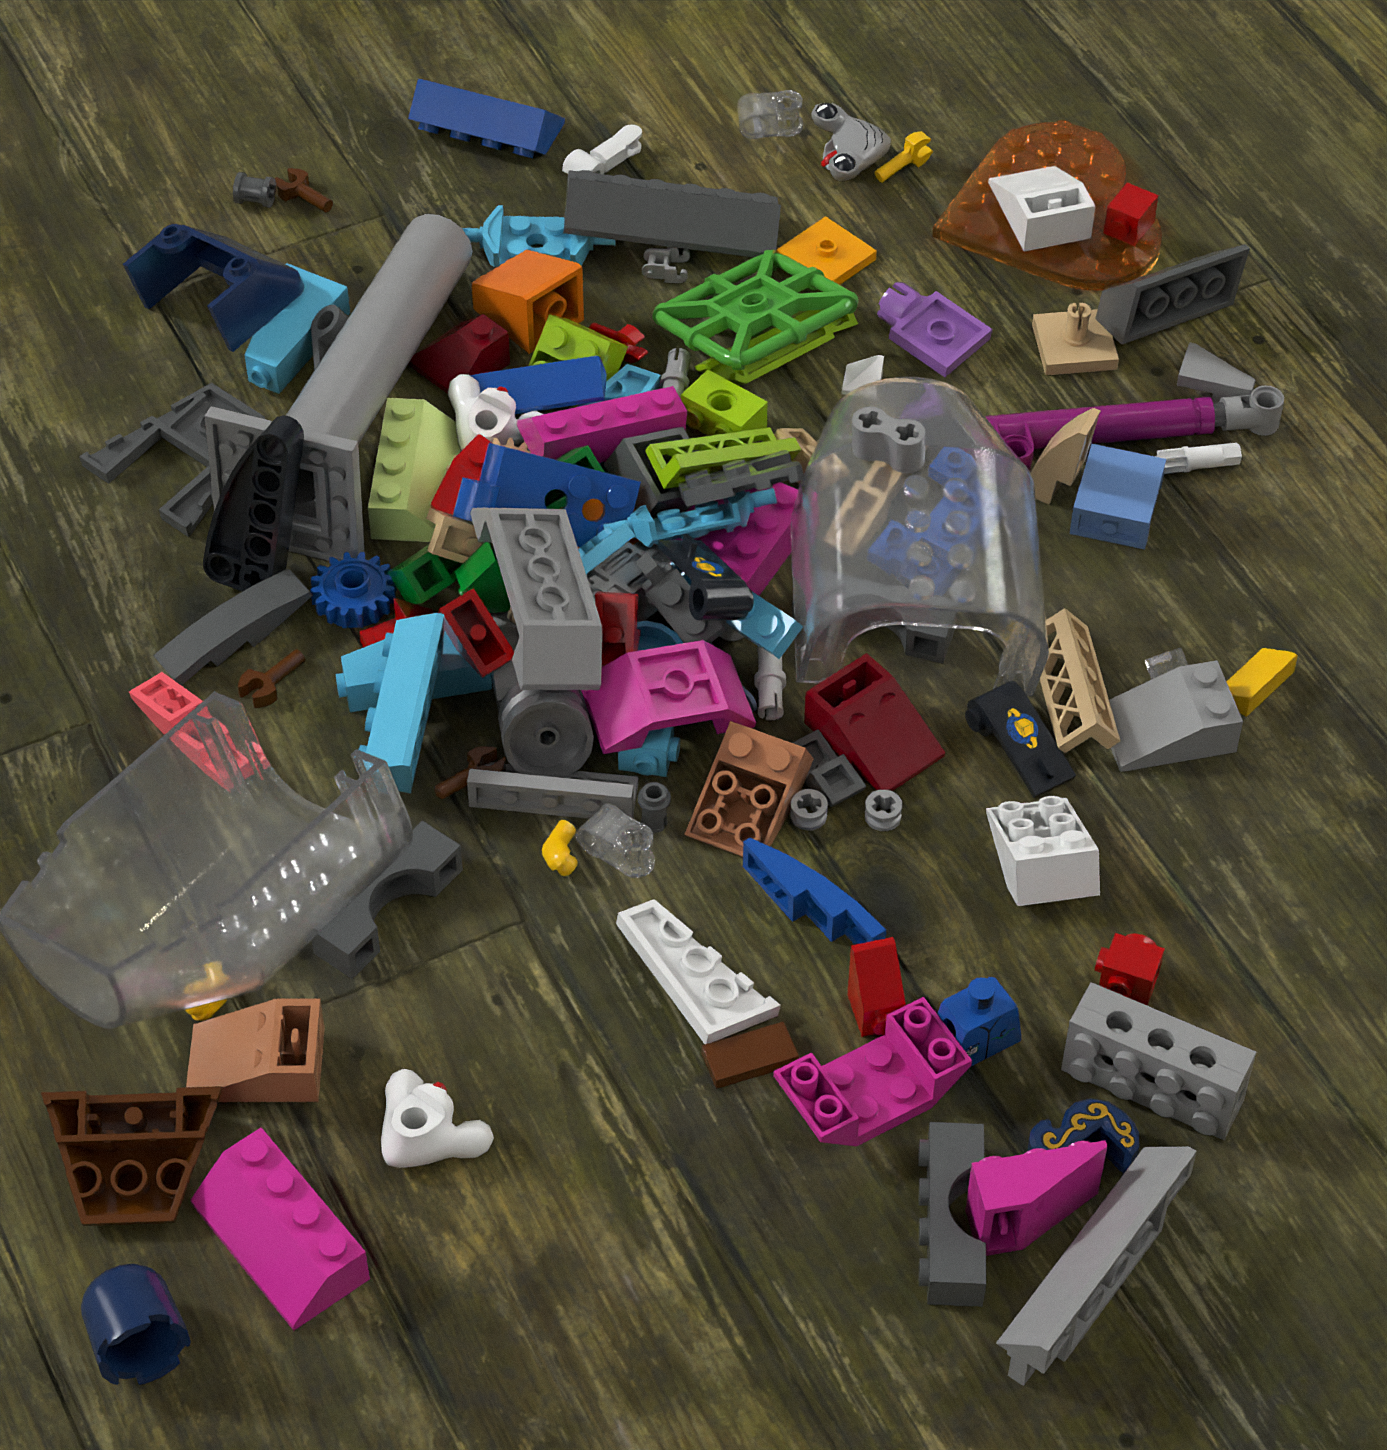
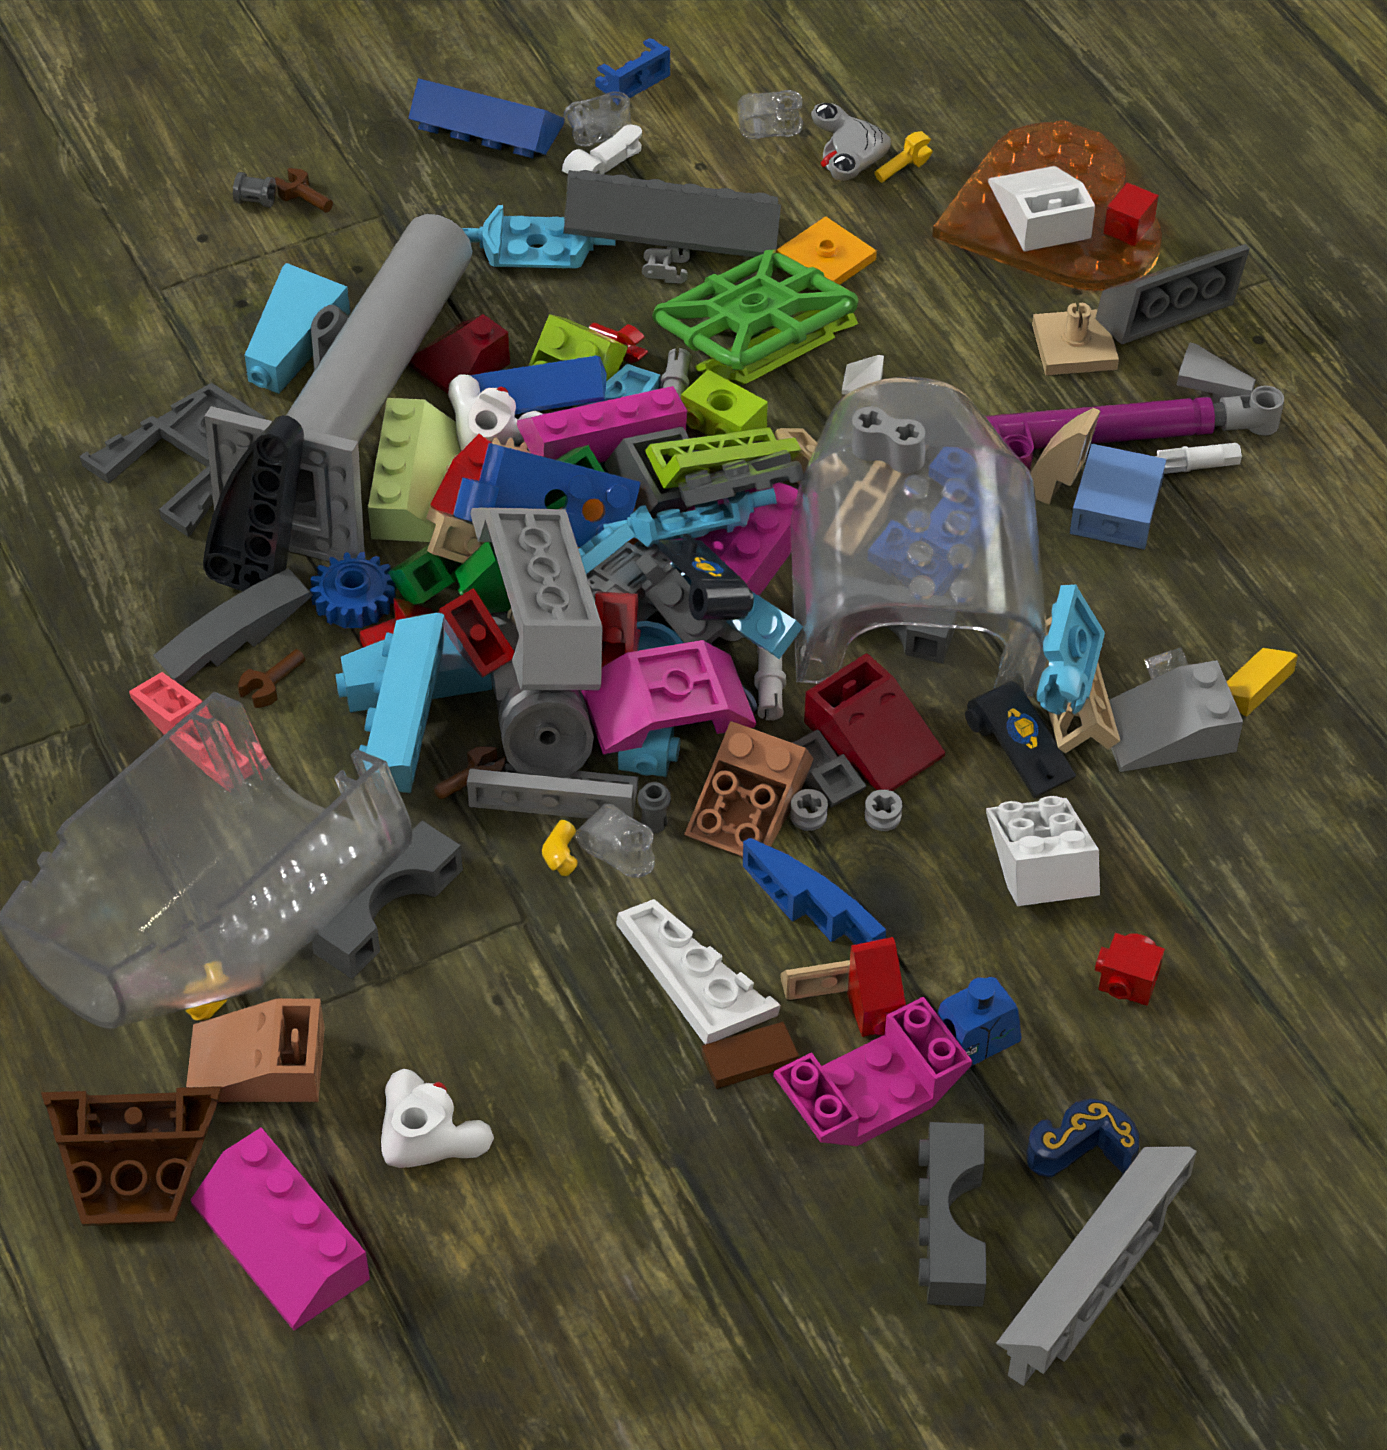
(133, 1324): dark blue cylinder -> none
(257, 282): dark blue windscreen -> none
(526, 291): orange slope -> none
(600, 118): none -> clear piece
(637, 74): none -> blue hinge
(815, 980): none -> tan slope
(931, 327): medium lavender plate -> none
(1029, 1193): dark pink slope -> none
(1072, 653): none -> medium azure plate
(1159, 1047): light grey brick -> none

